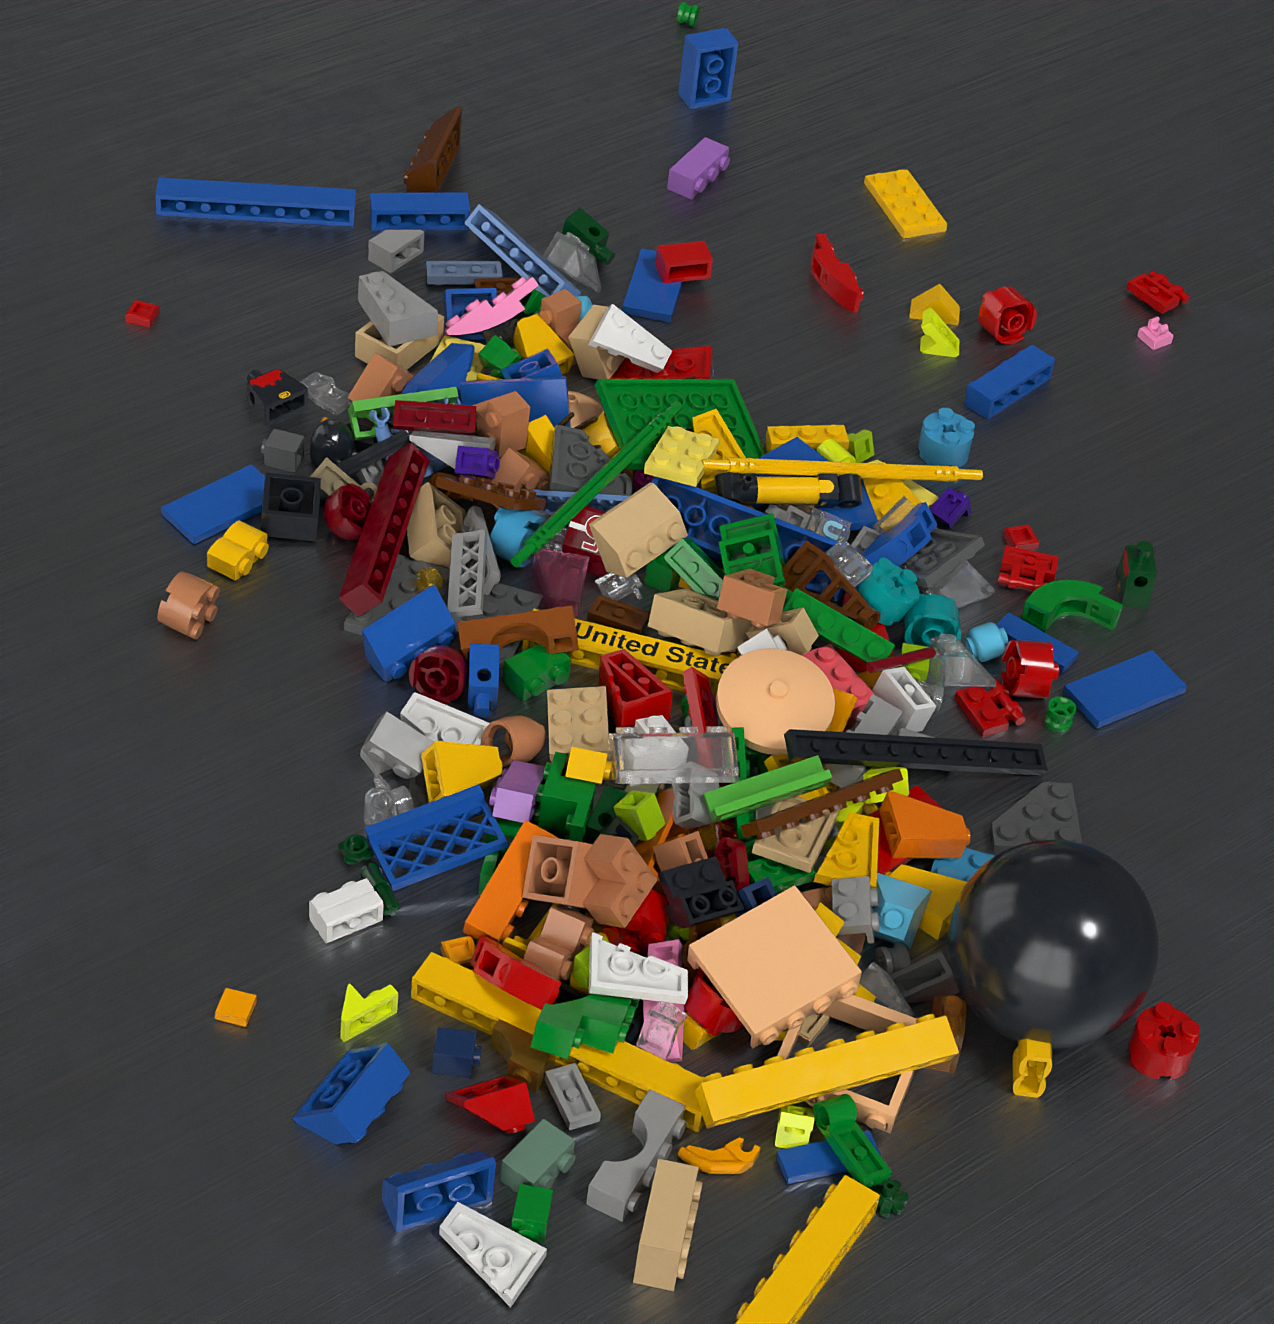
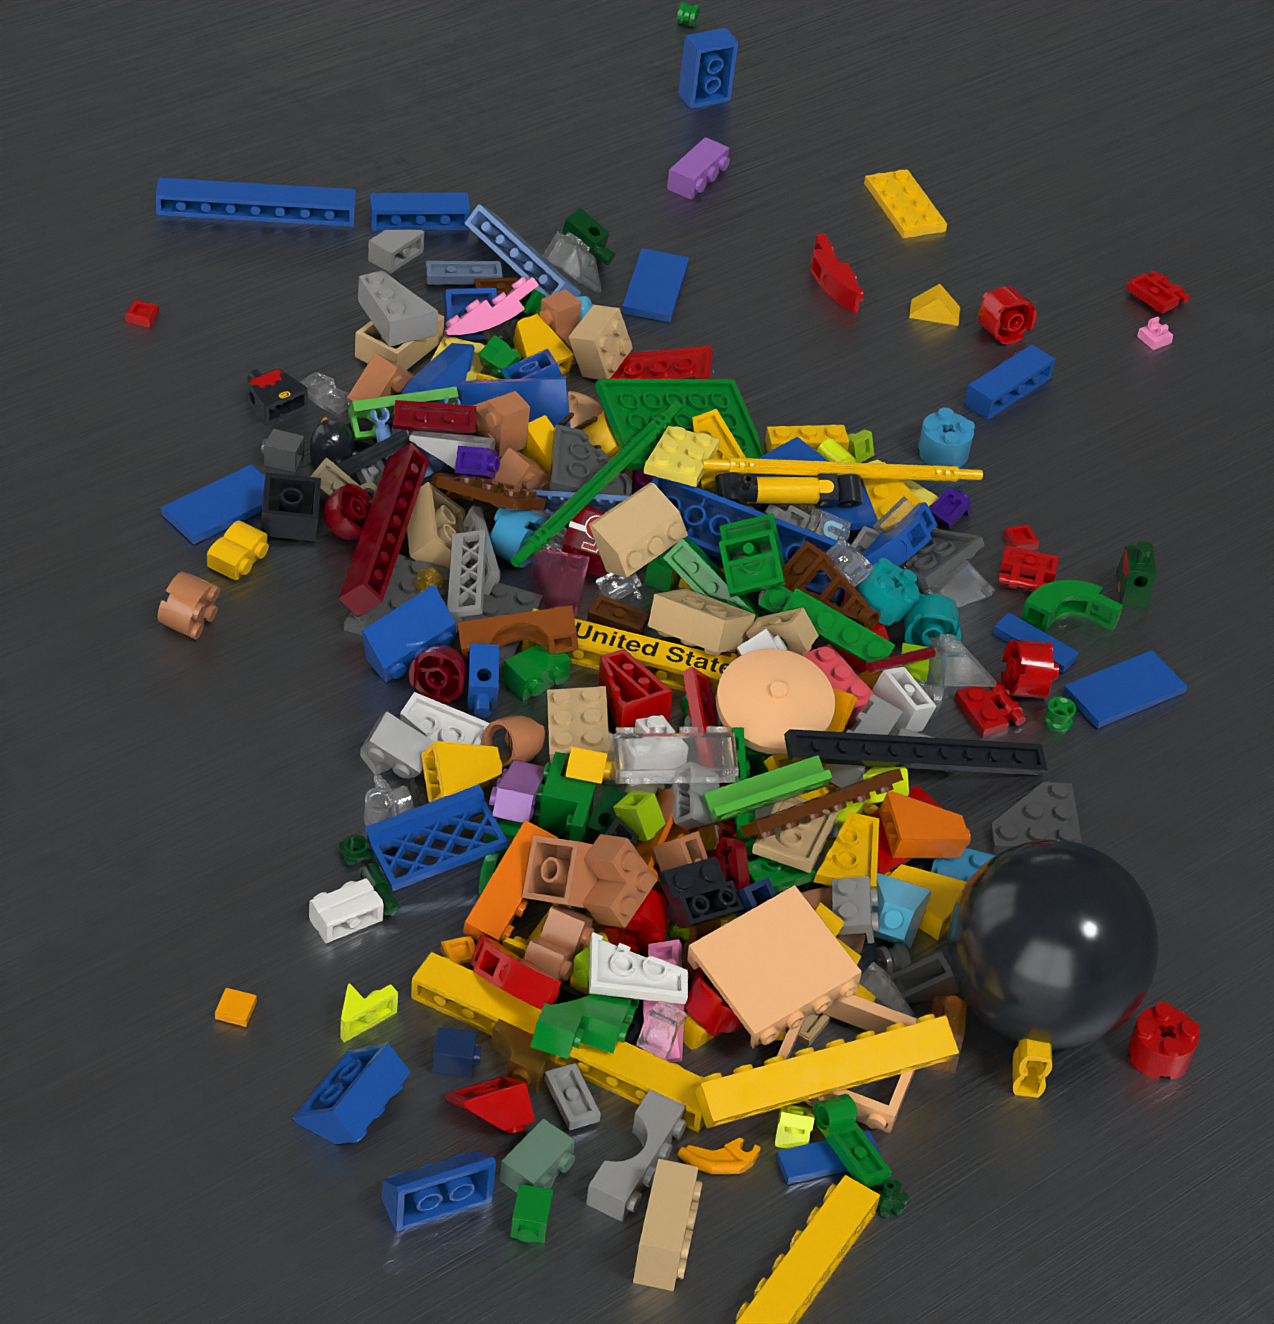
(435, 154): reddish brown slope -> none
(492, 1250): white wing -> none
(627, 338): white wing -> none
(683, 262): red brick -> none
(752, 597): nougat brick -> none
(938, 336): neon yellow slope -> none
(986, 641): medium azure head -> none

